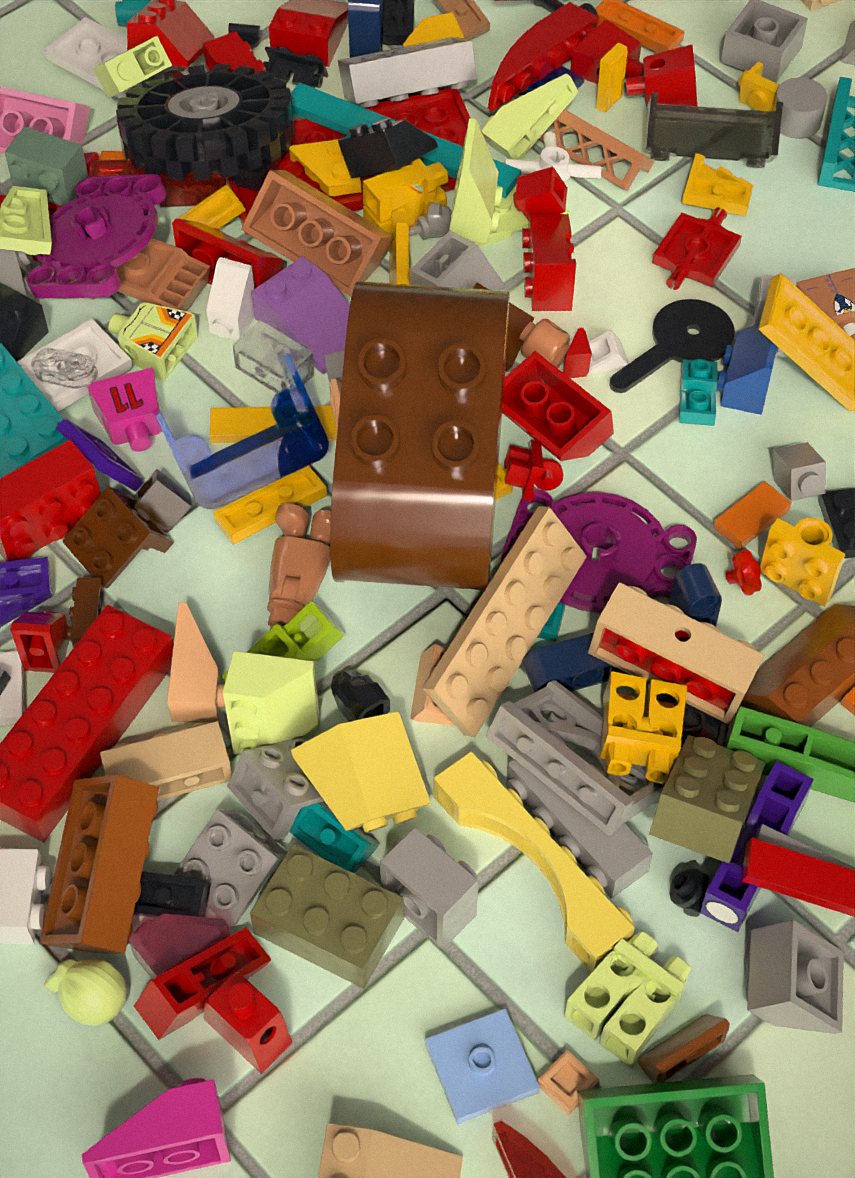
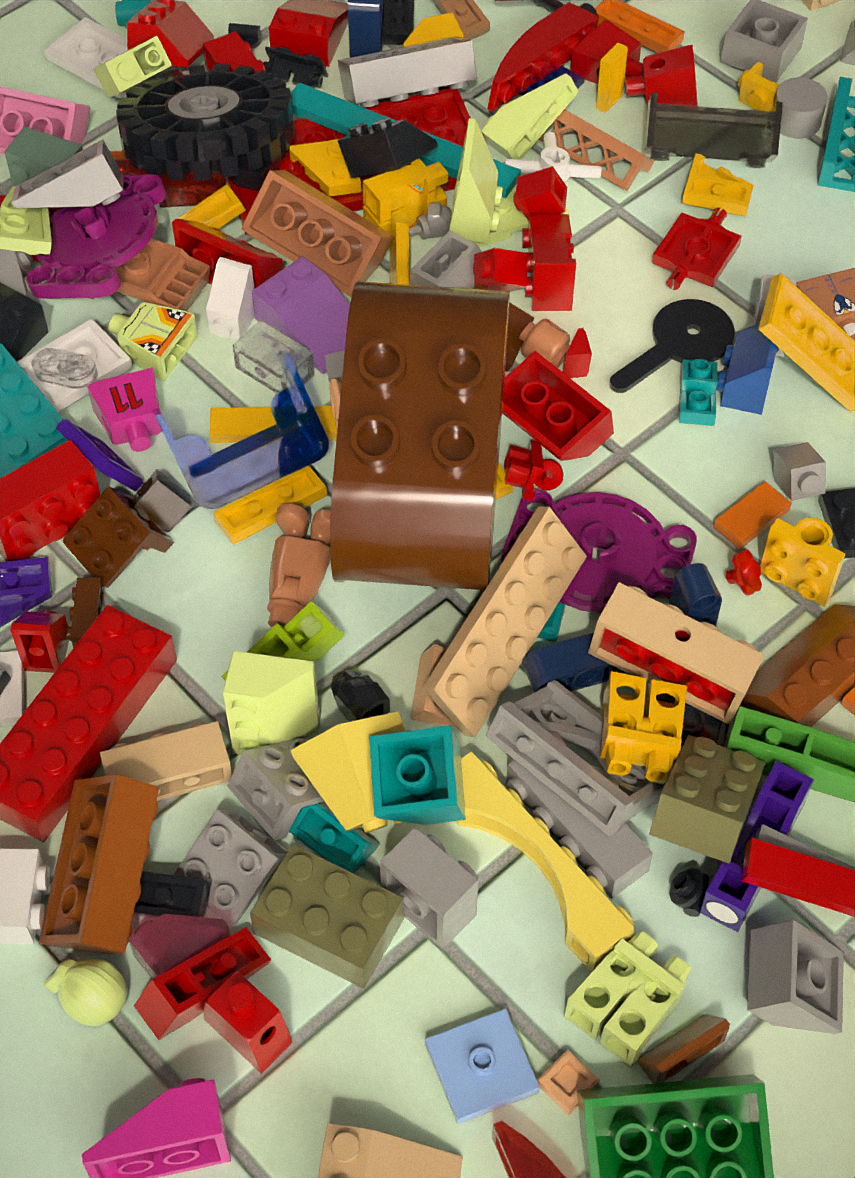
(74, 182): none -> slope
(194, 678): light nougat slope -> none
(417, 776): none -> teal slope
(500, 269): none -> red brick
(607, 353): white slope -> none

